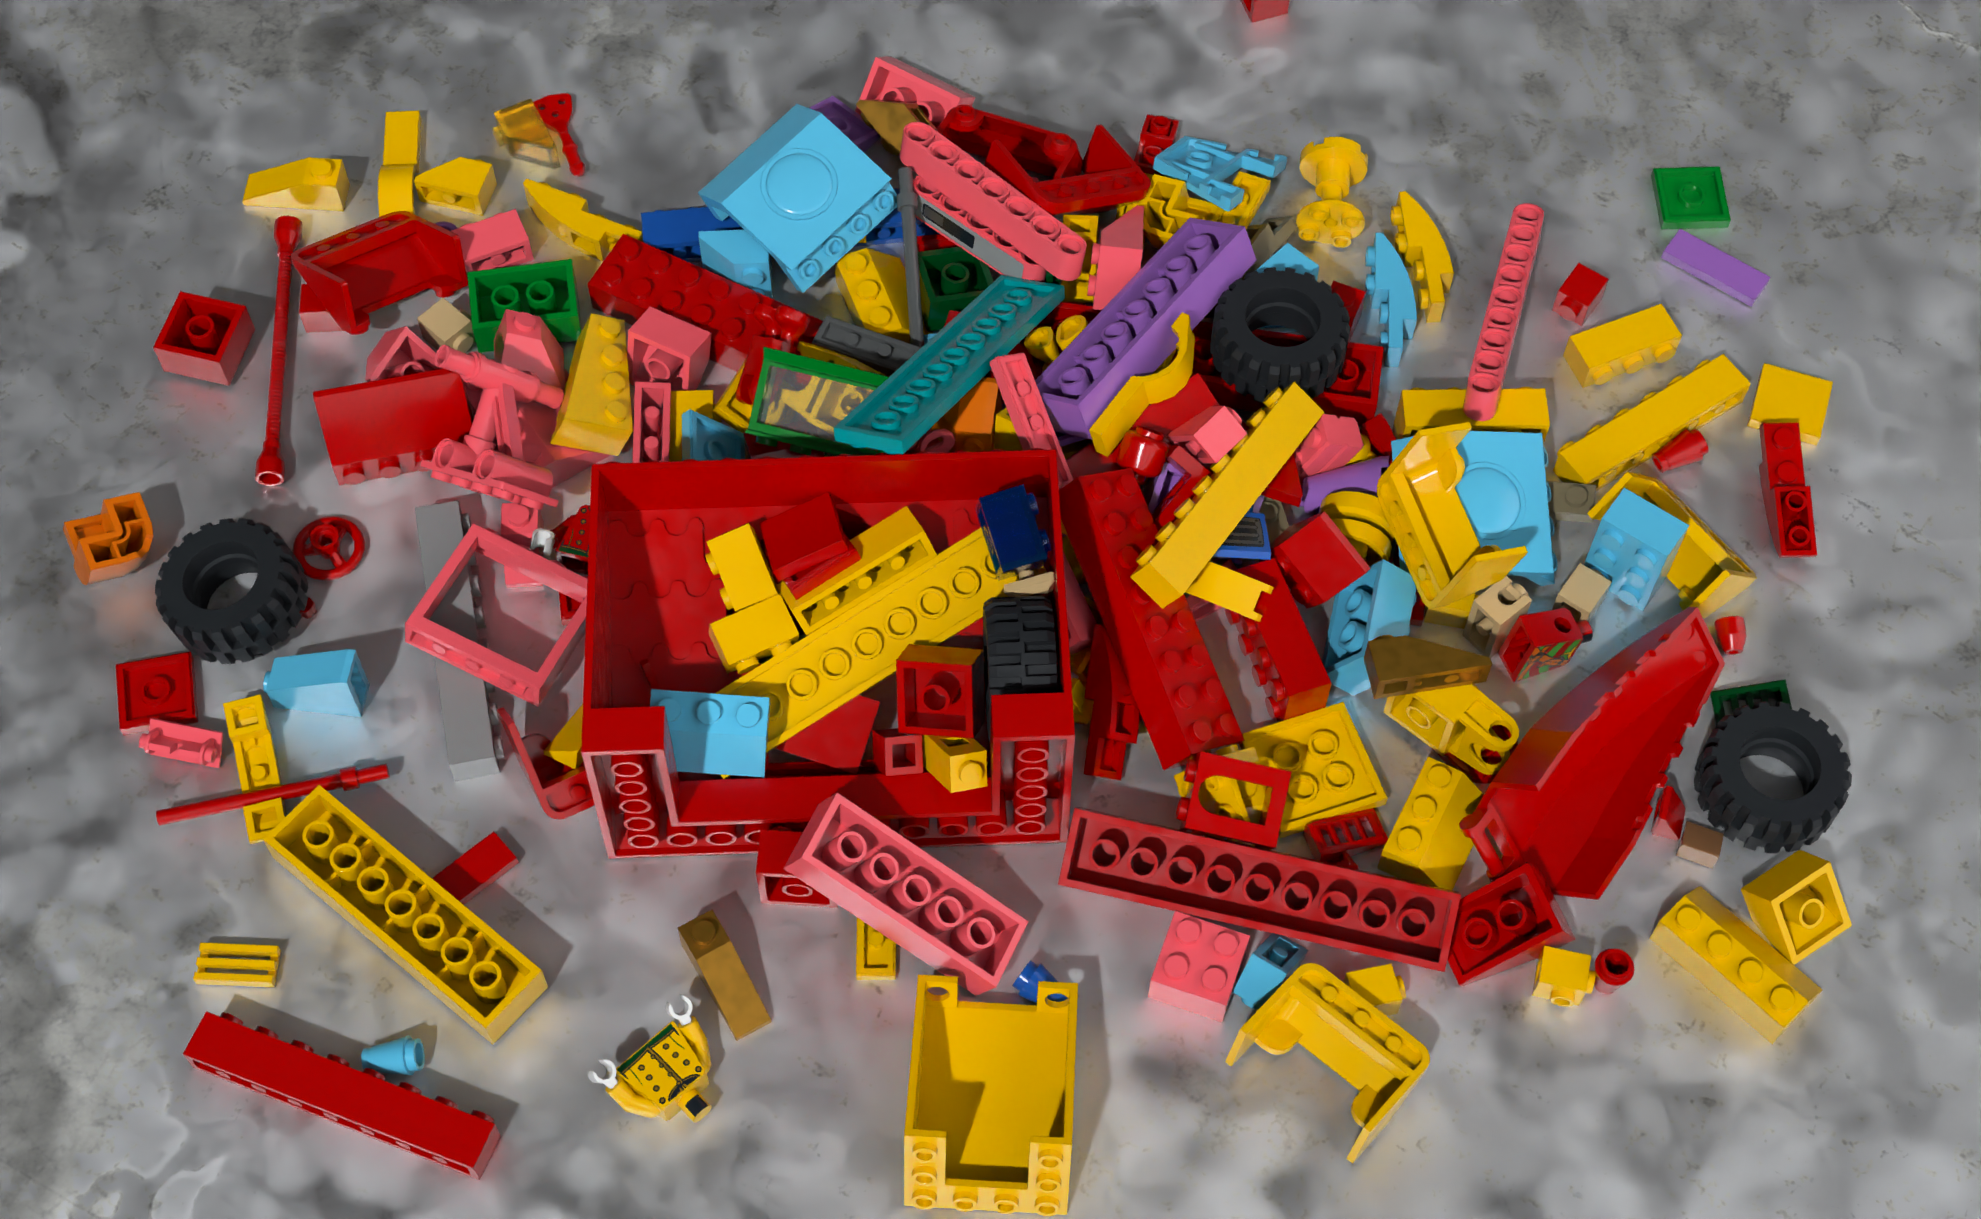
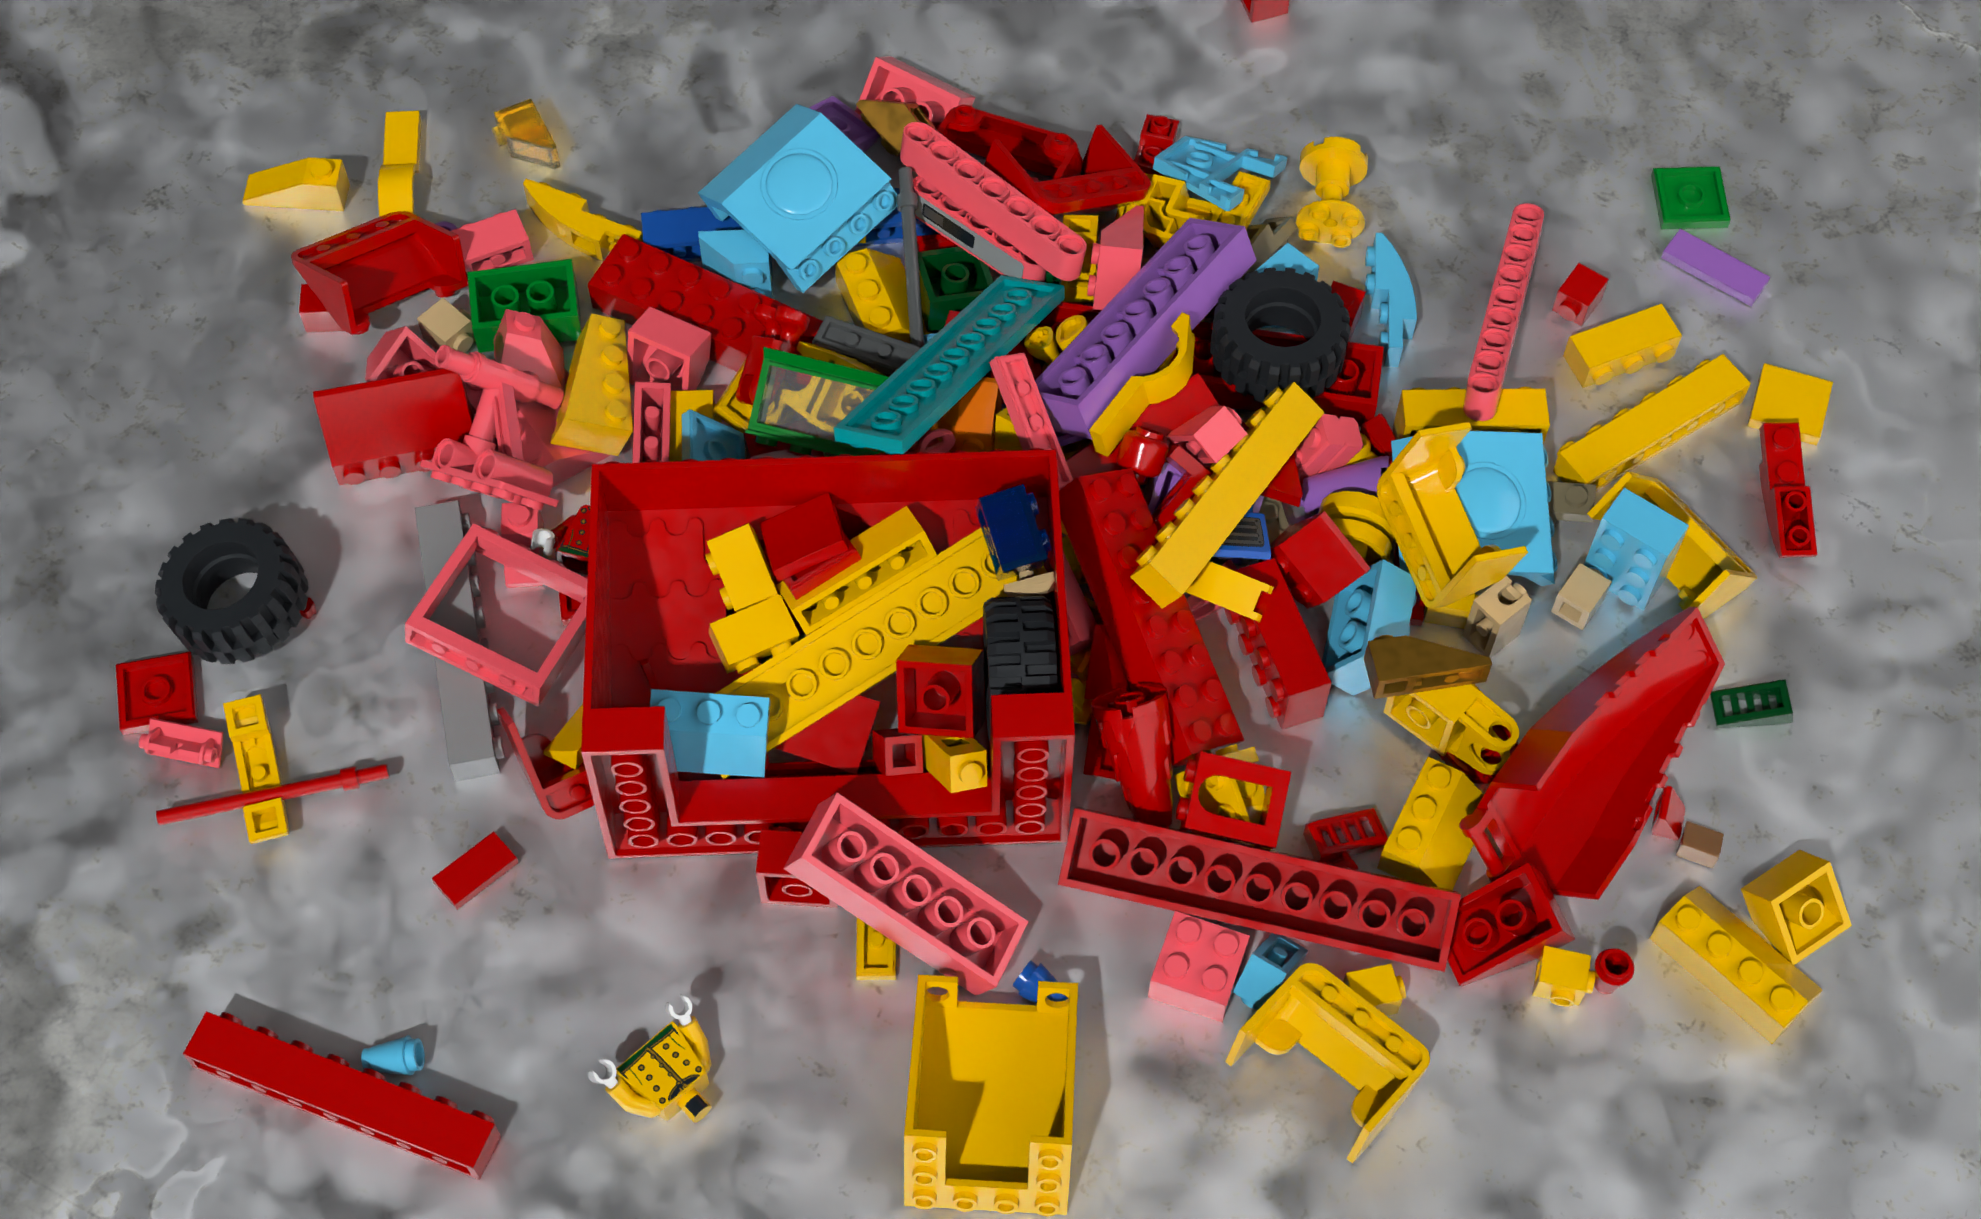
(110, 542): orange brick -> none
(204, 338): red brick -> none
(237, 950): yellow tile -> none
(270, 463): red hose -> none
(318, 683): medium azure slope -> none
(323, 532): red piece -> none
(406, 914): yellow brick -> none
(458, 185): yellow slope -> none
(560, 126): red piece -> none
(723, 974): pearl gold slope -> none
(1138, 740): none -> red cone
(1326, 764): yellow plate -> none
(1425, 251): yellow slope -> none
(1542, 642): red torso -> none
(1681, 451): red cone -> none
(1731, 634): red hose -> none
(1791, 739): black tyre -> none

